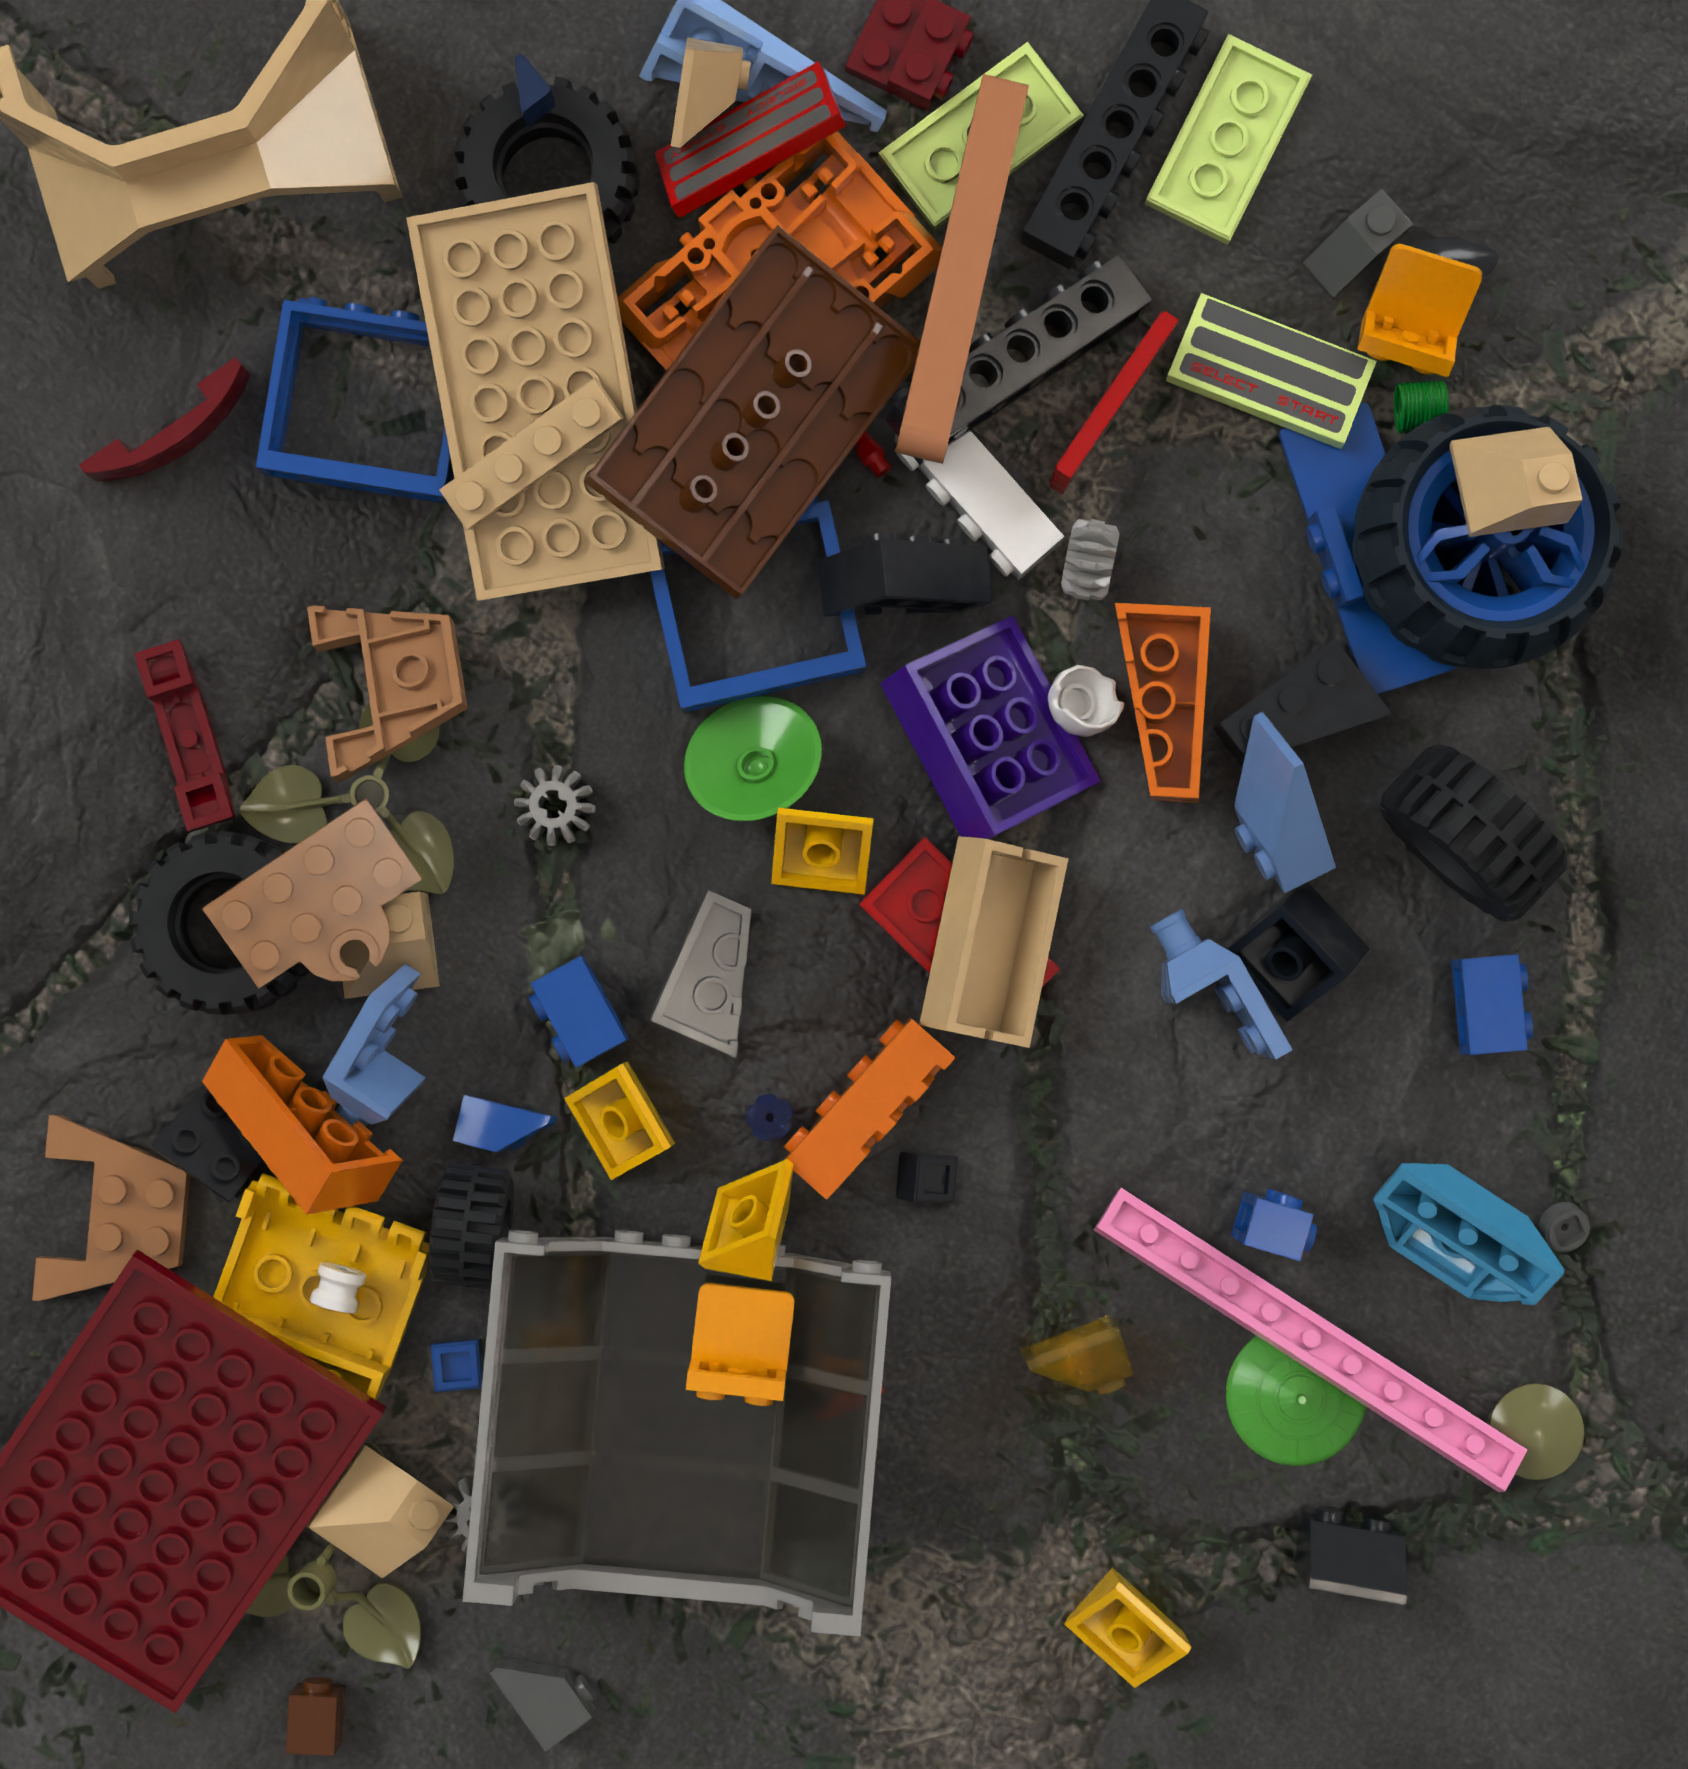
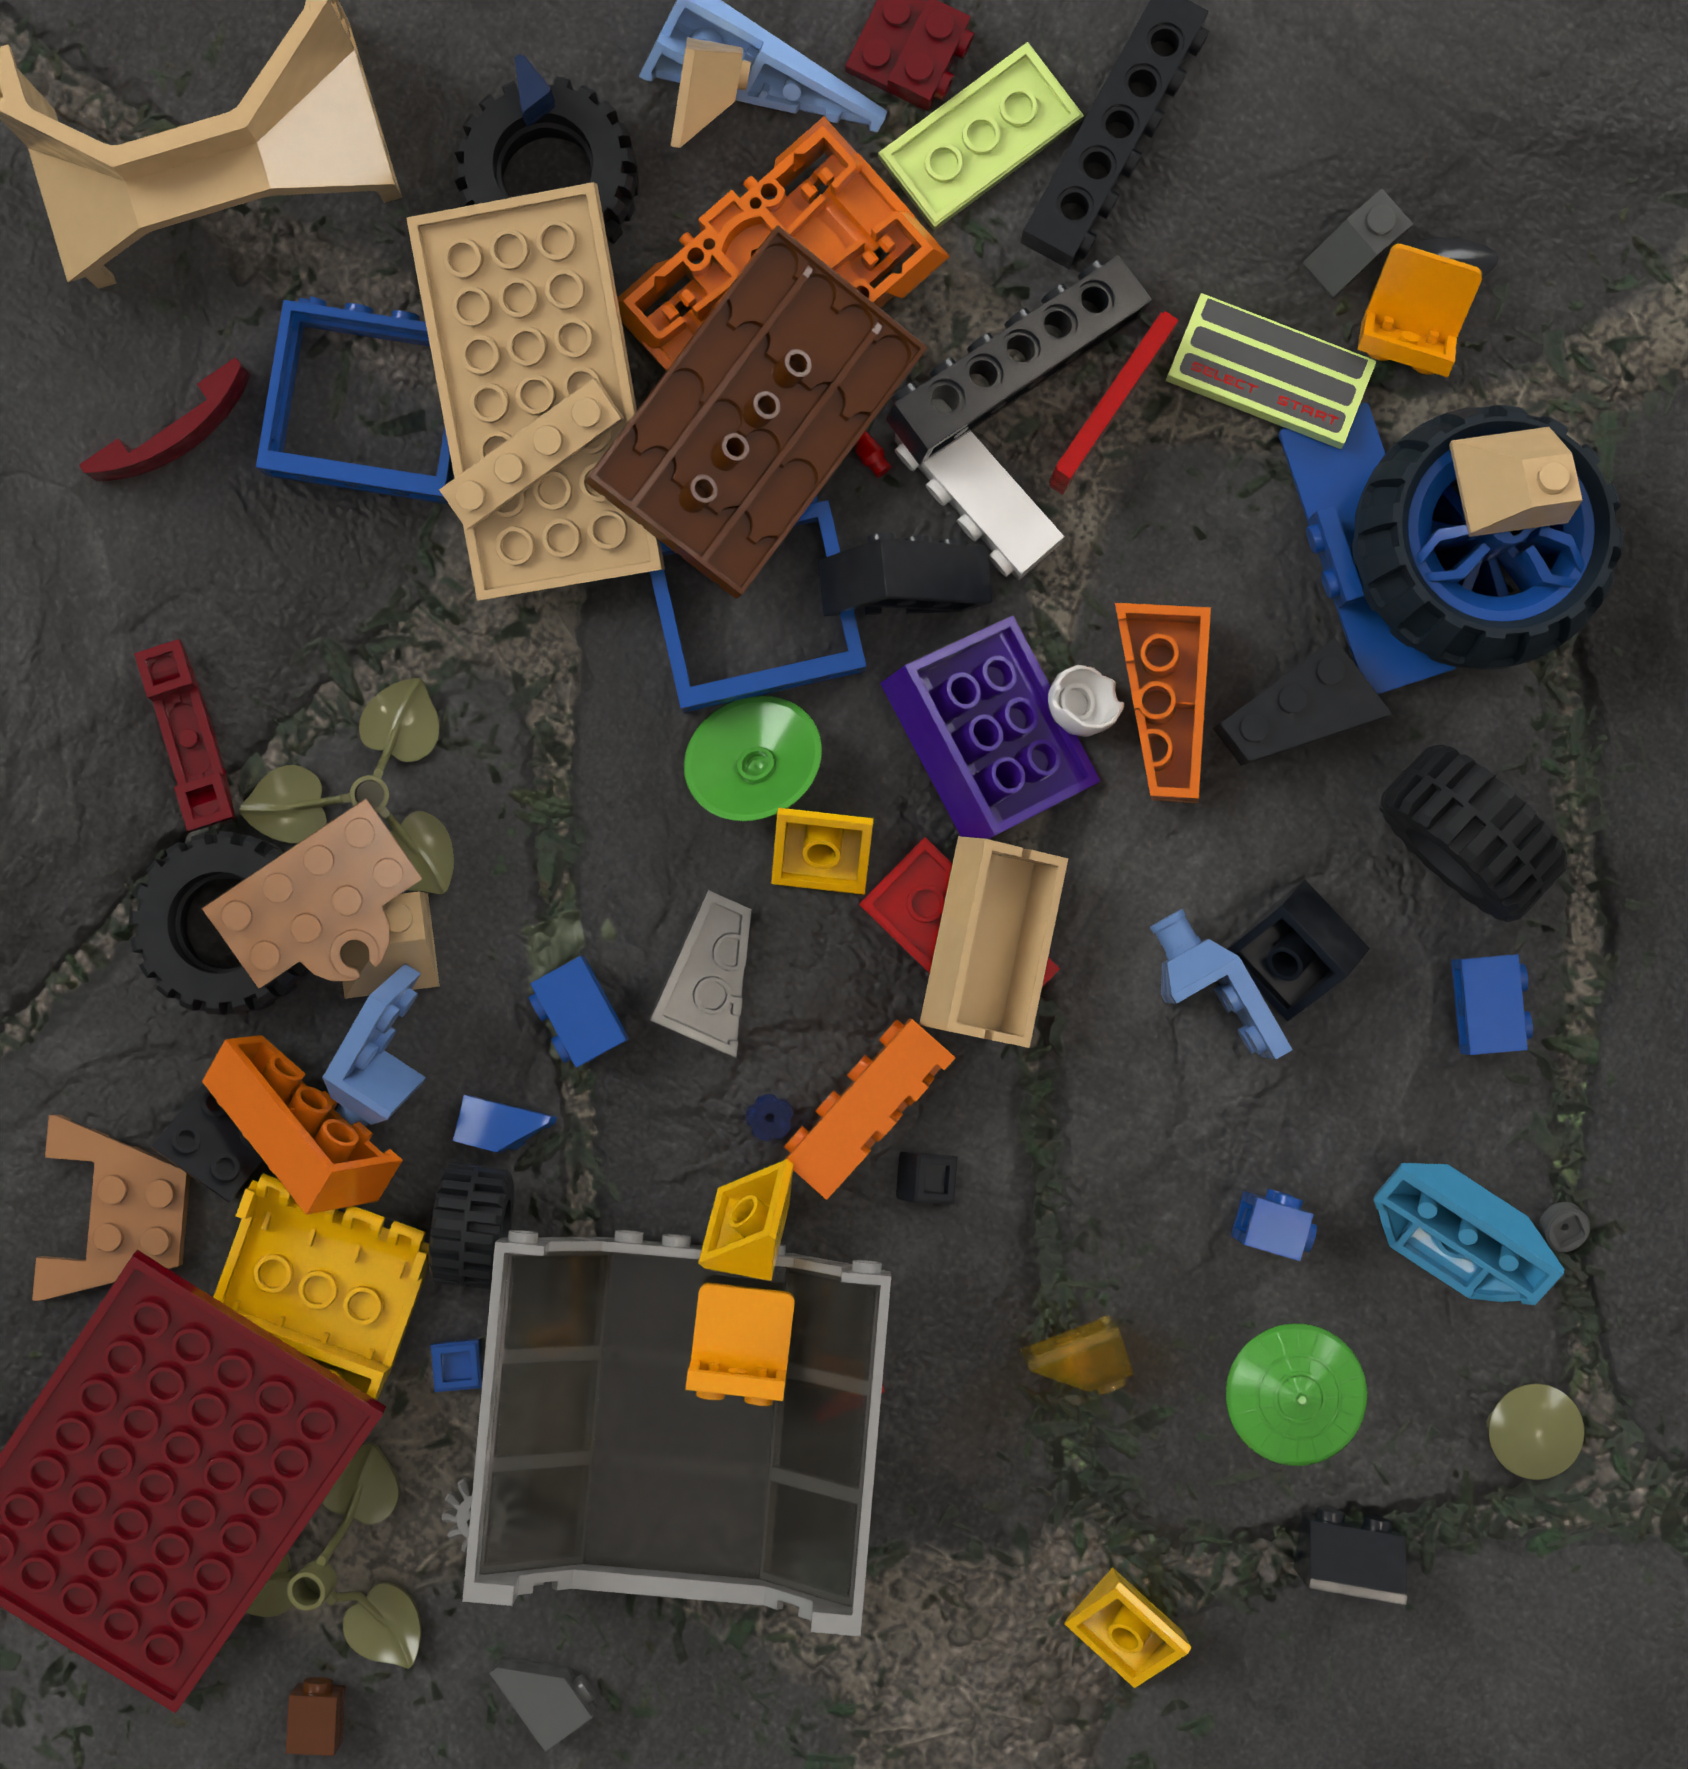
(338, 1287): white wheel -> none
(379, 1513): tan slope -> none
(409, 676): medium nougat wing -> none
(544, 817): light grey gear -> none
(619, 1120): yellow slope -> none
(750, 139): tile -> none
(962, 270): nougat beam -> none
(1090, 559): light grey gear -> none
(1228, 139): yellowish green tile -> none
(1279, 811): medium blue slope -> none
(1311, 1340): bright pink plate -> none
(1419, 403): green piece -> none

